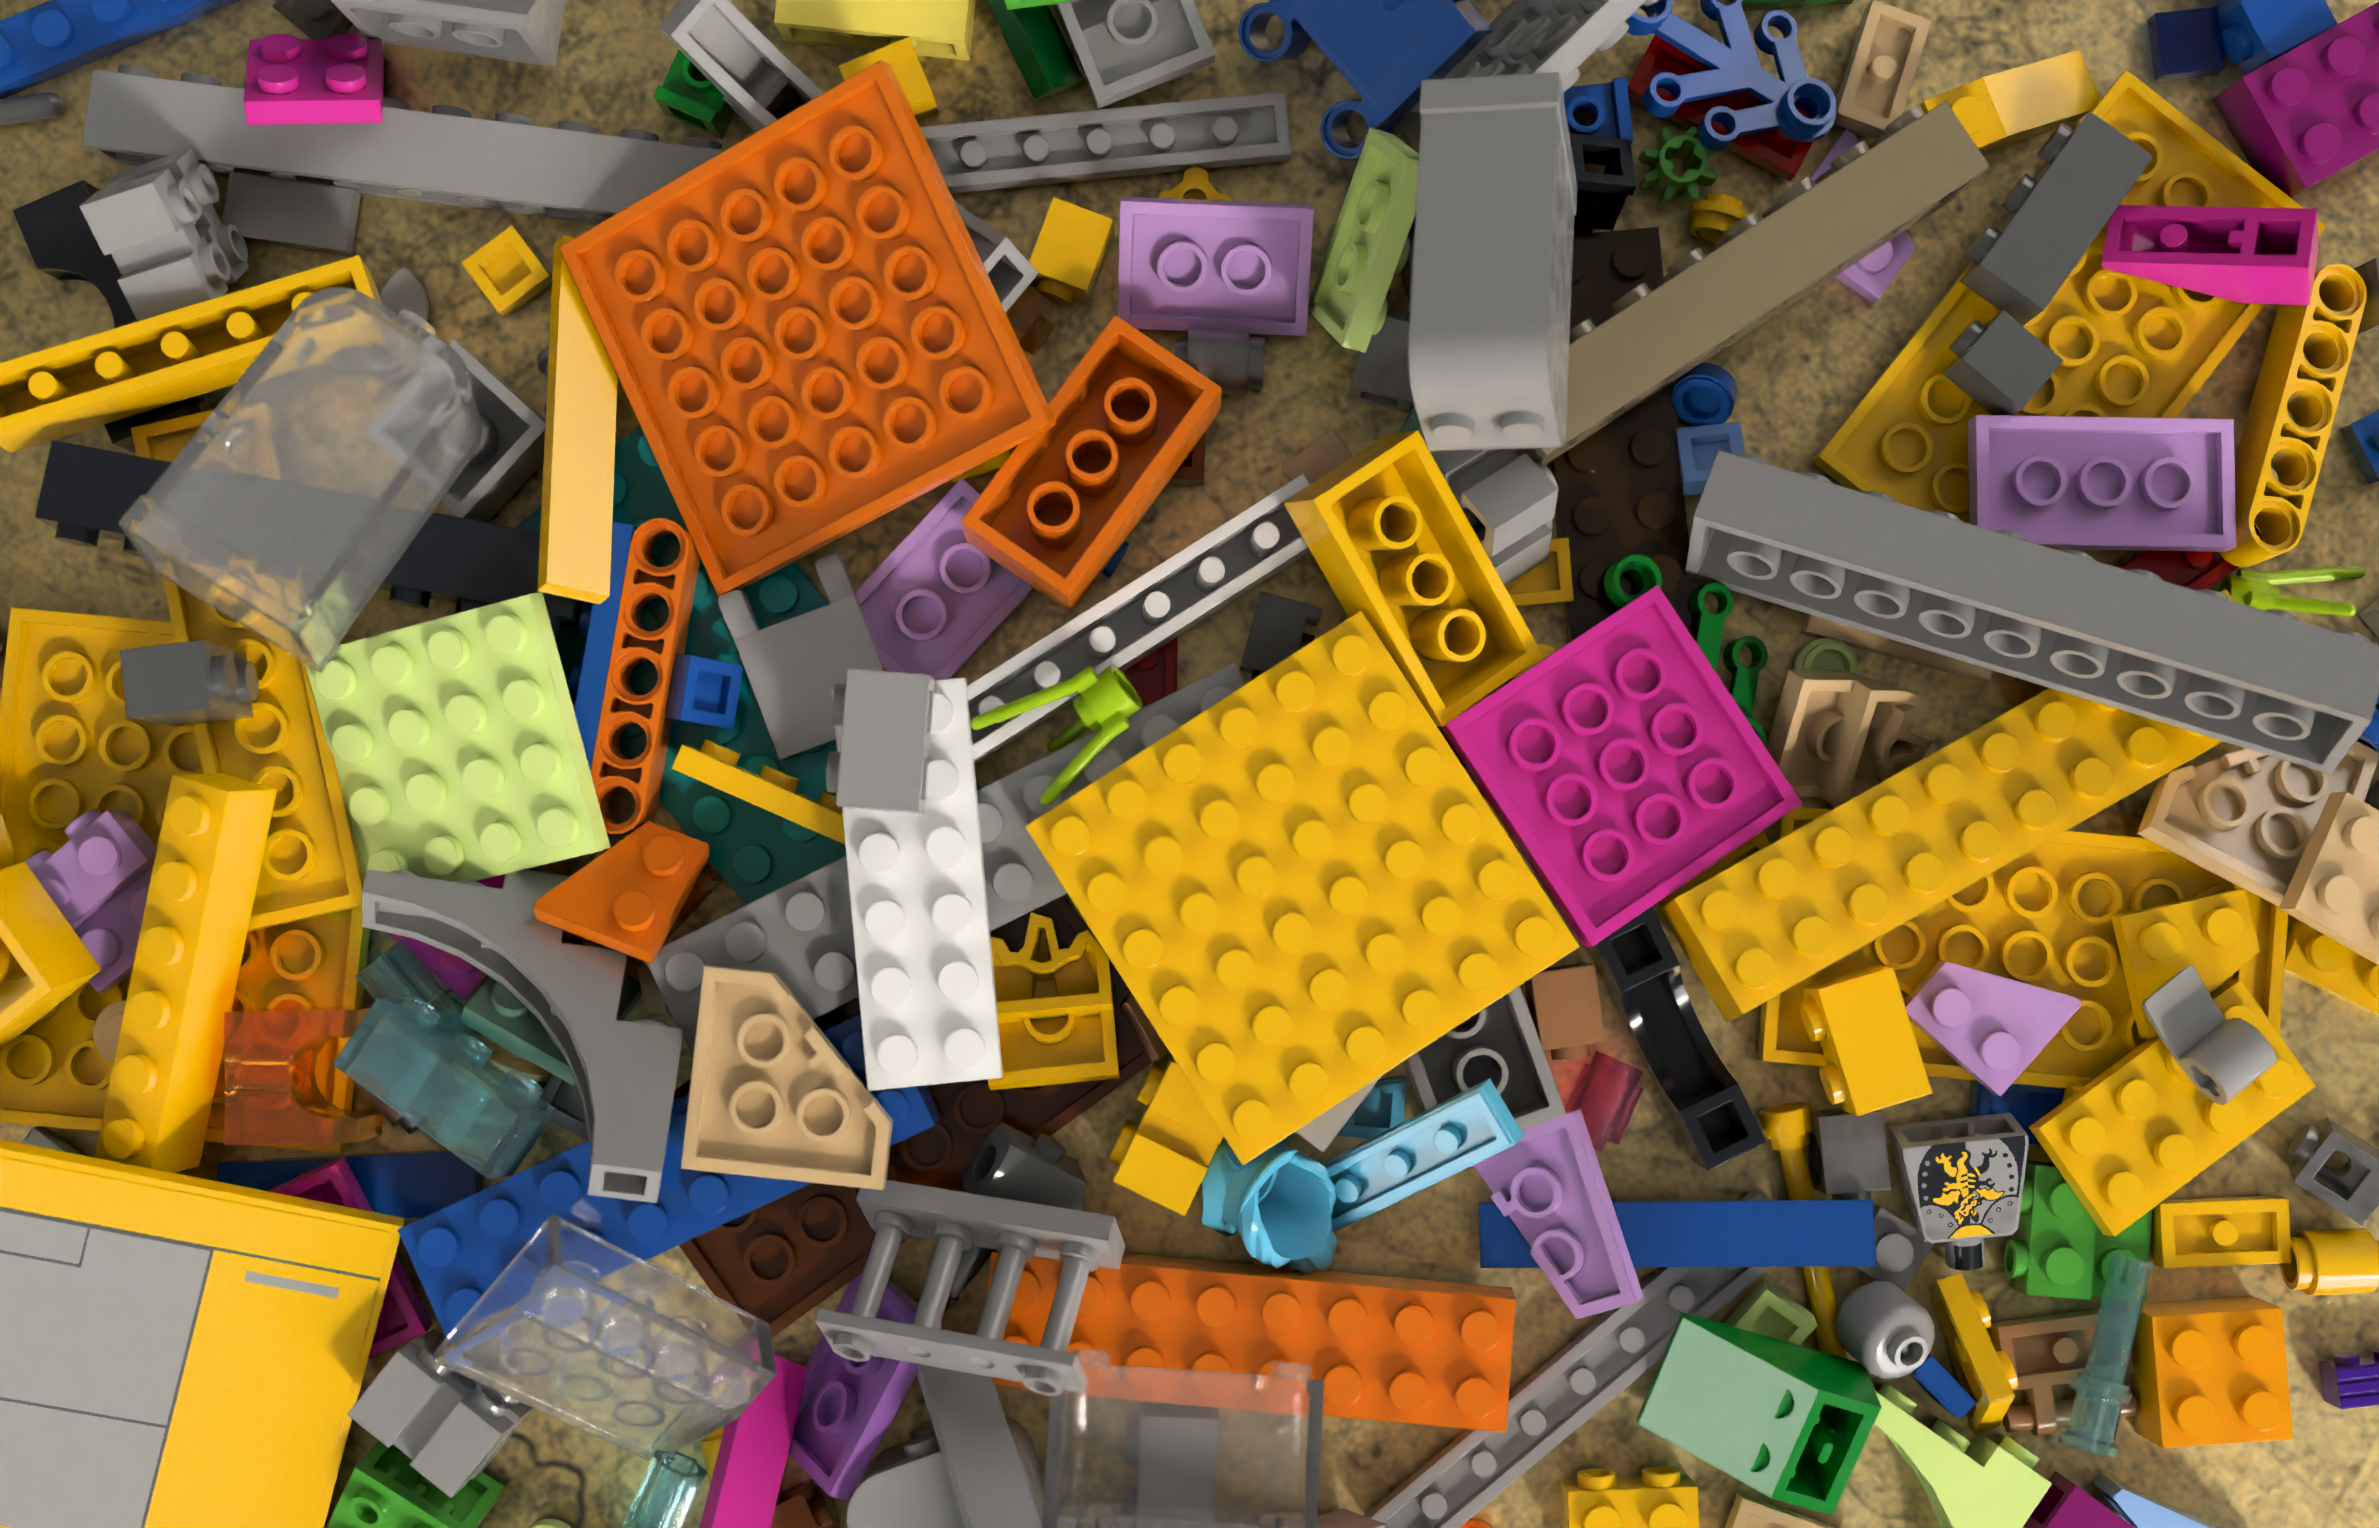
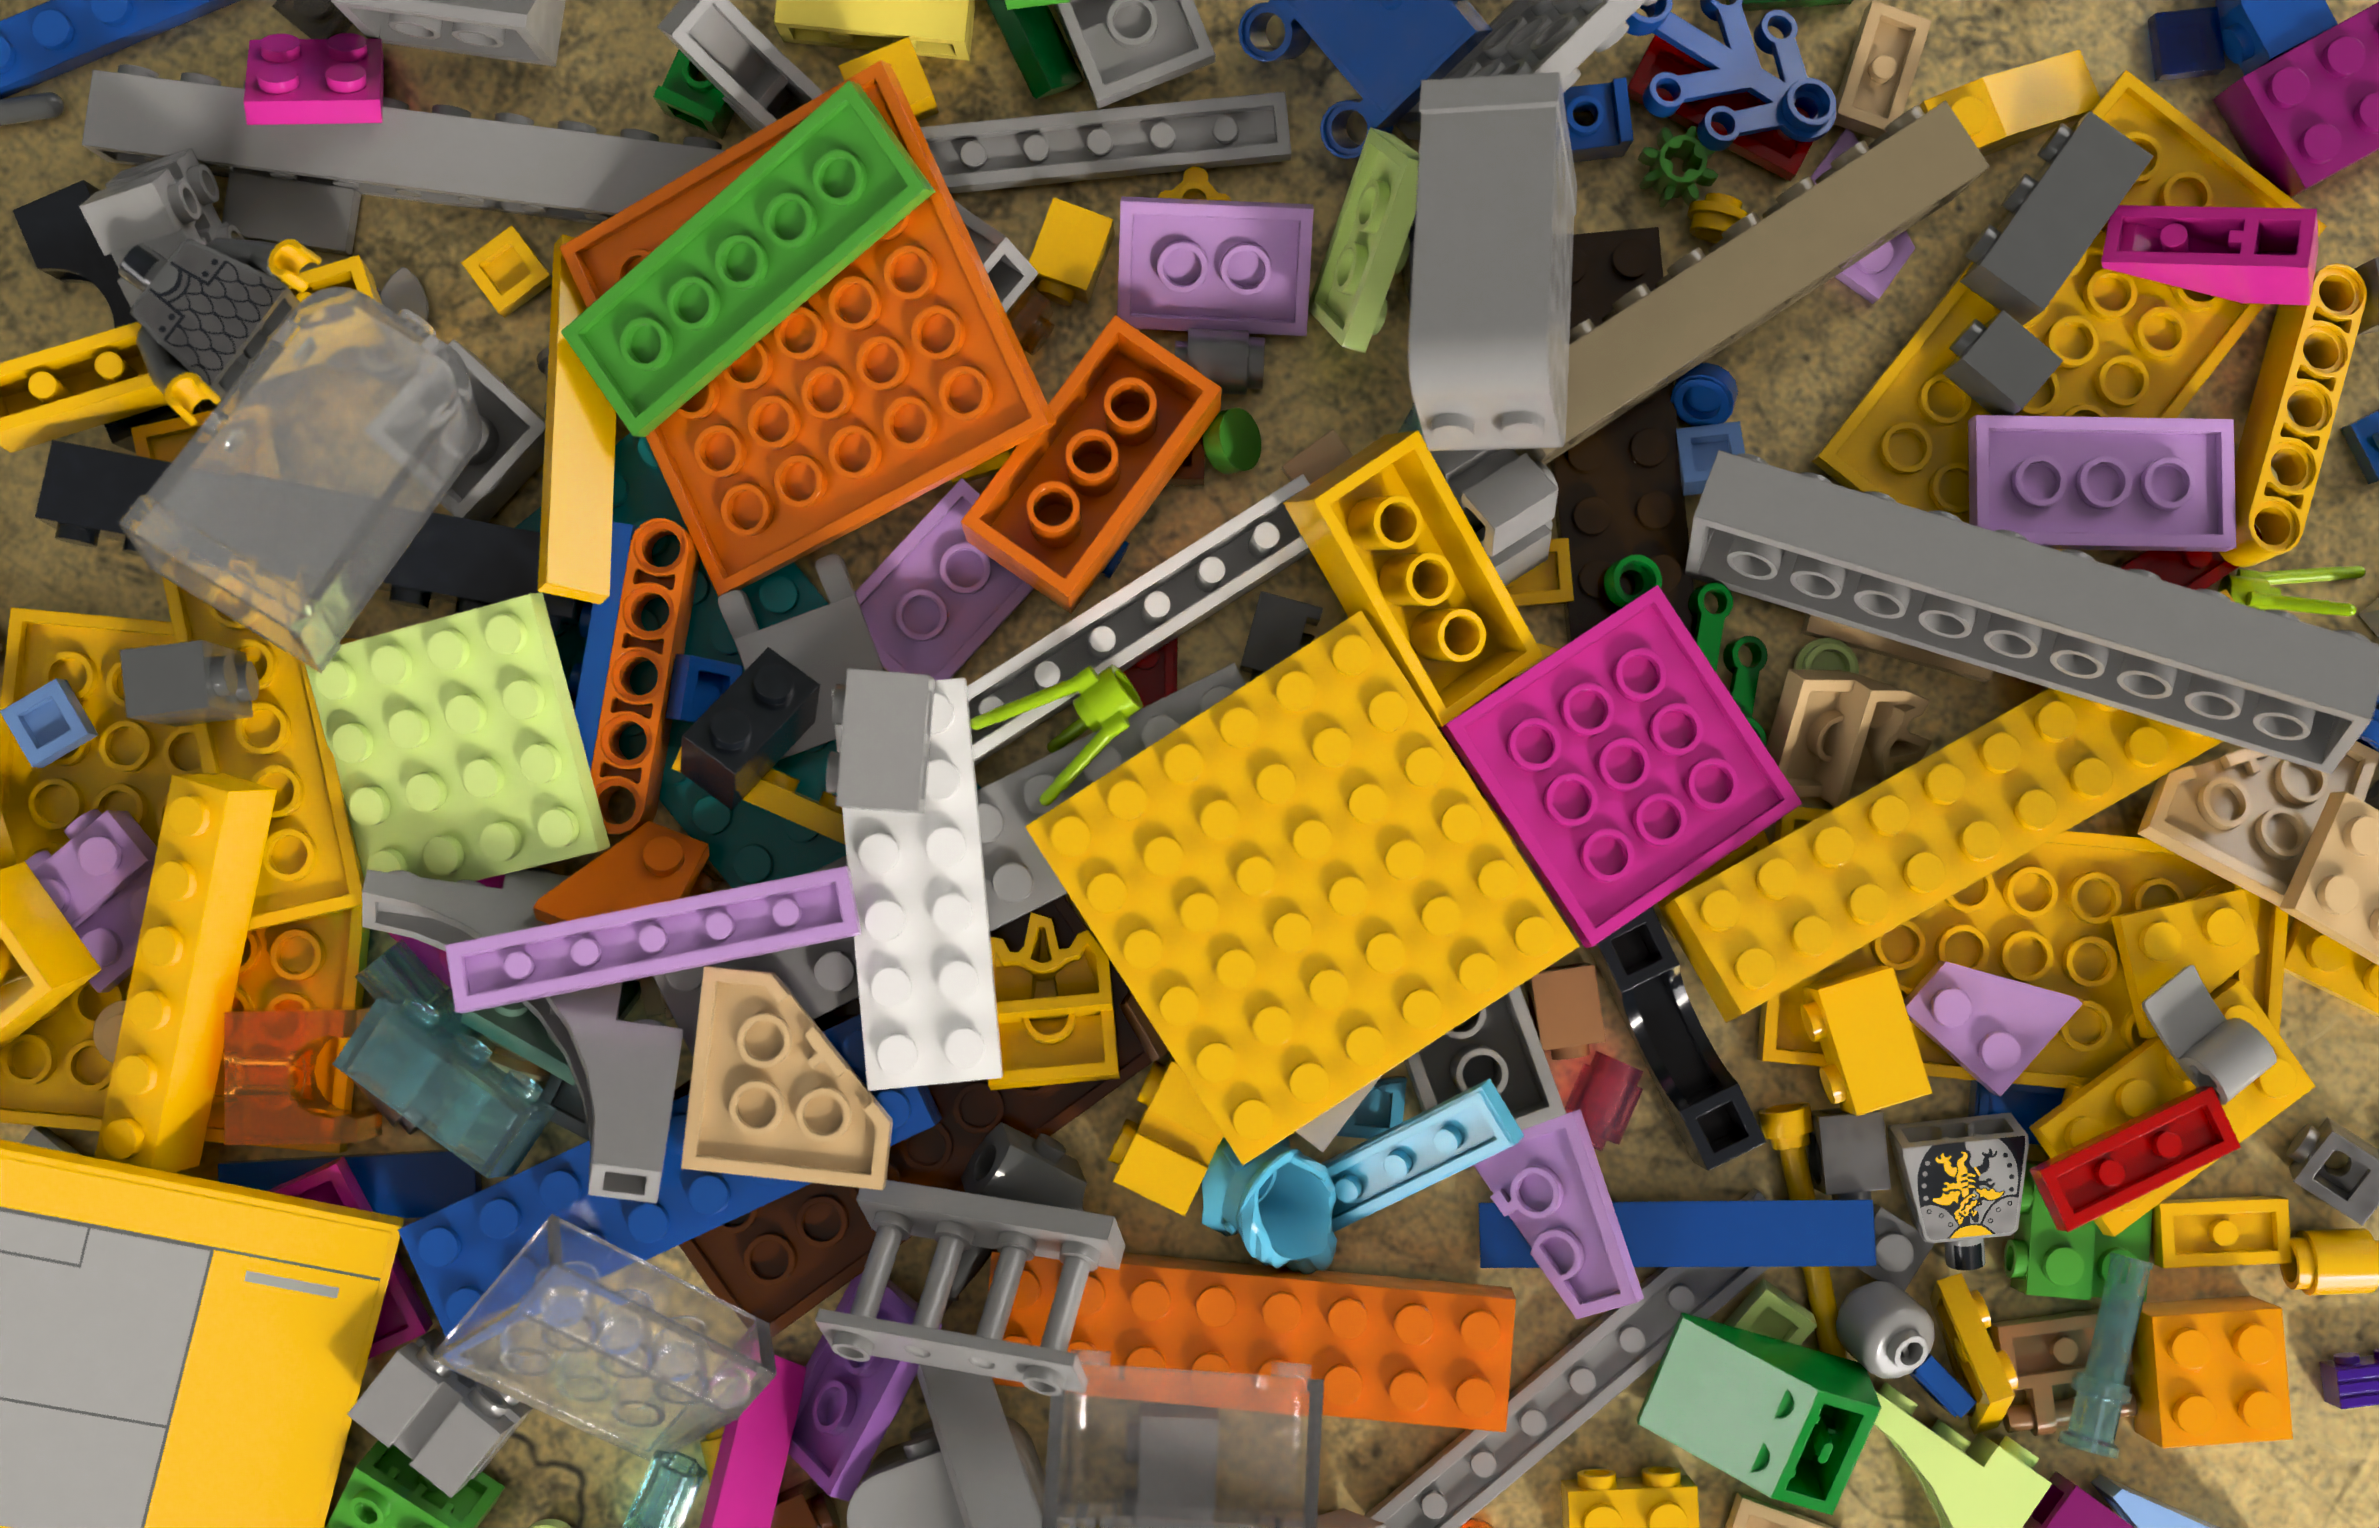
(49, 723): none -> medium blue plate
(210, 311): none -> torso
(652, 940): none -> lavender plate
(747, 259): none -> bright green plate
(749, 728): none -> black brick
(1232, 441): none -> bright green tile
(1383, 371): flat silver brick -> none
(1601, 194): black brick -> none
(2135, 1158): none -> red plate

